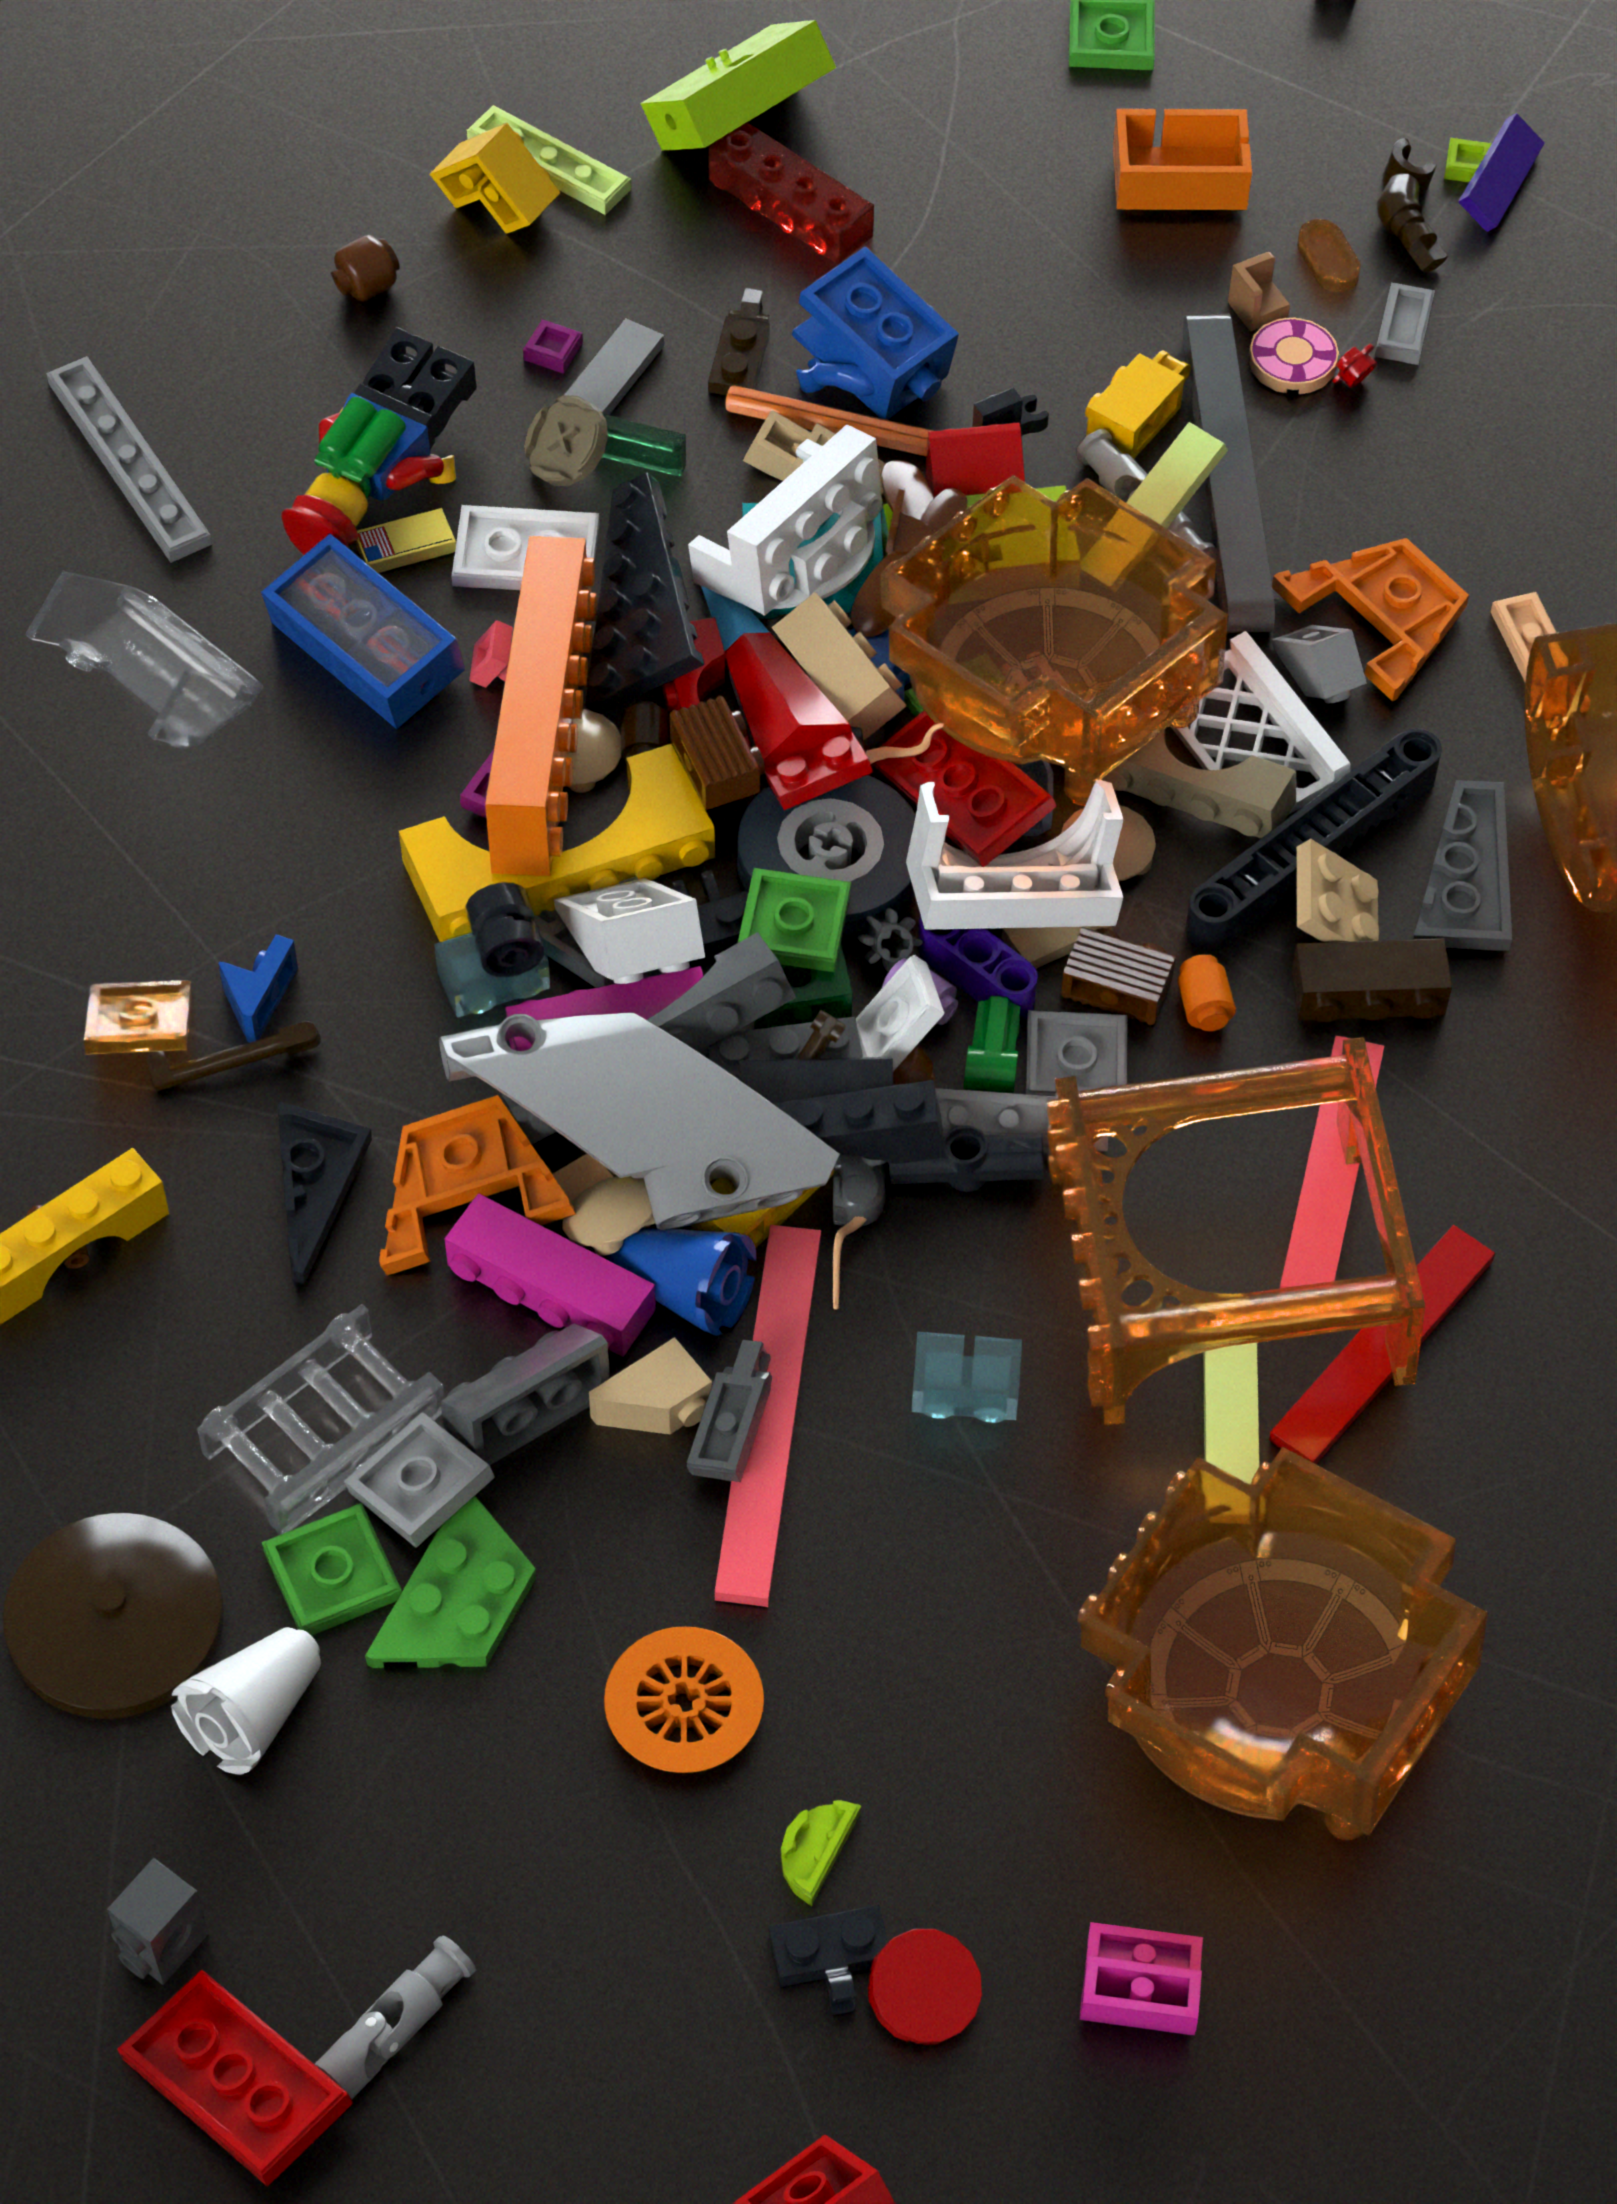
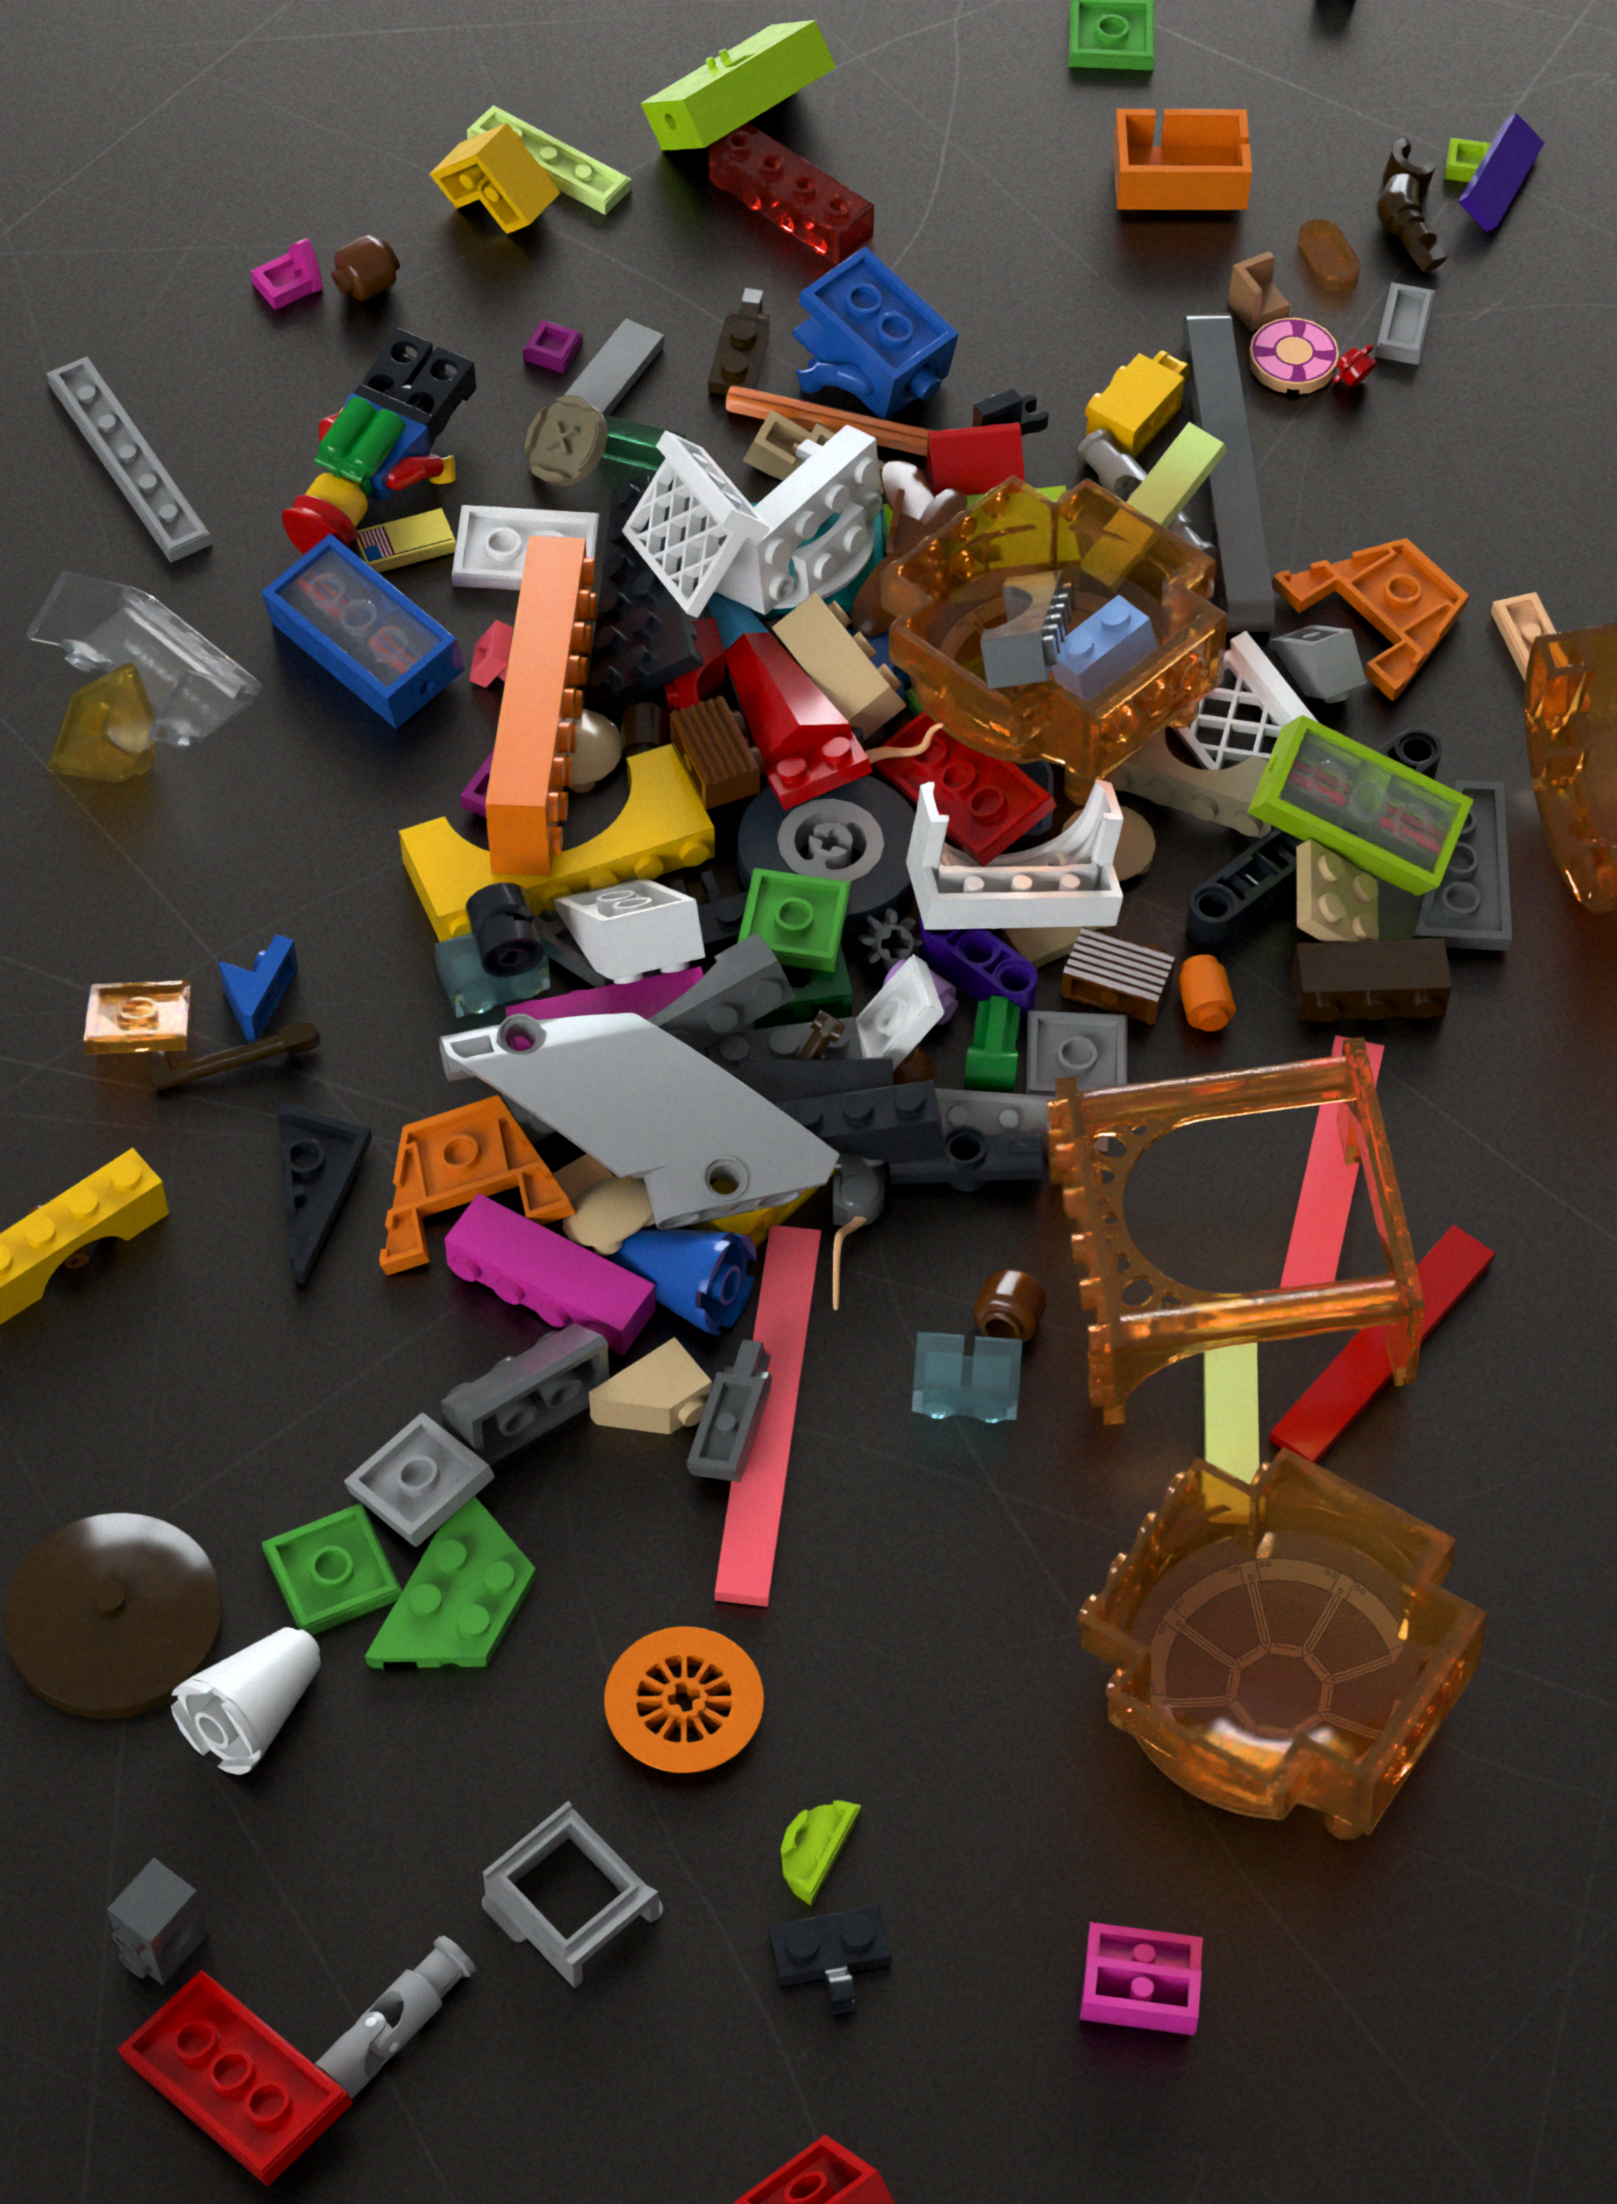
(106, 729): none -> clear yellow slope
(289, 275): none -> dark pink tile
(298, 1497): clear fence -> none
(522, 1919): none -> light grey piece
(710, 496): none -> white fence
(924, 1986): red tile -> none
(1010, 1305): none -> reddish brown head
(1036, 626): none -> dark grey arch
(1104, 648): none -> light blue brick
(1360, 805): none -> brick

